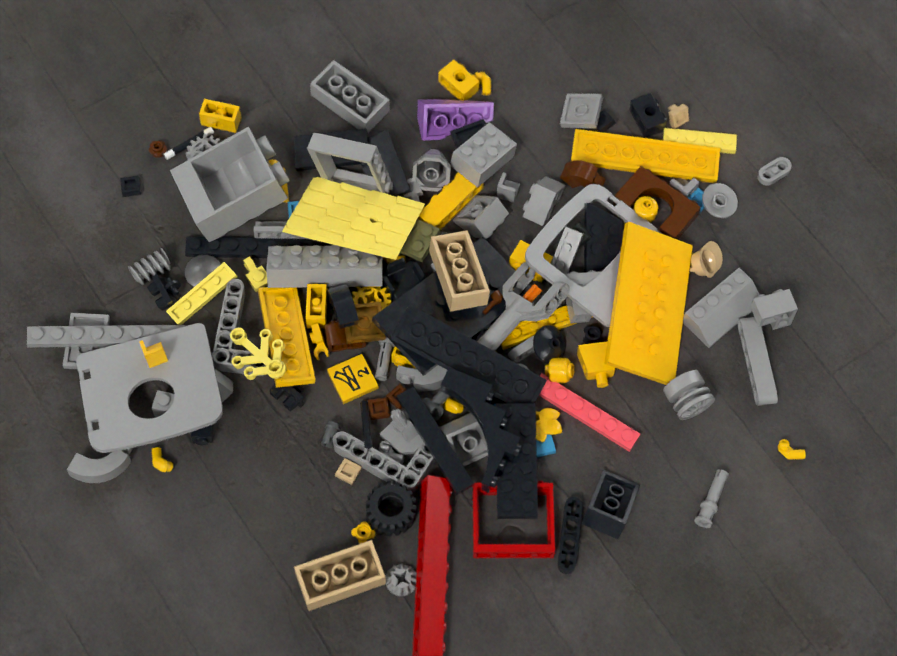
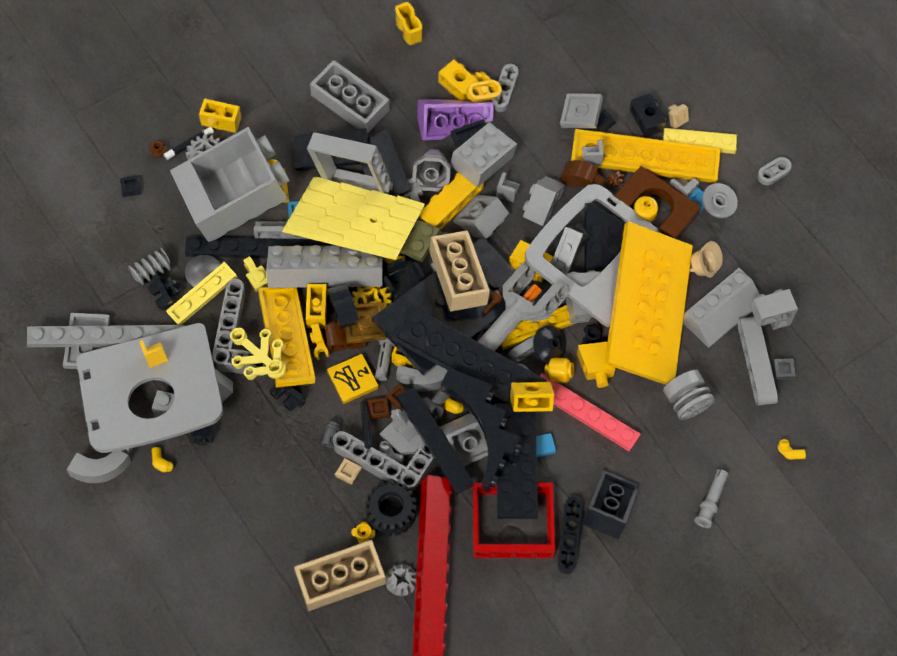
(408, 23): none -> yellow brick
(482, 92): none -> yellow plate
(504, 81): none -> light grey beam
(532, 396): none -> yellow brick
(547, 423): yellow plate -> none
(593, 154): none -> light grey panel
(616, 179): none -> reddish brown plate
(784, 369): none -> flat silver plate

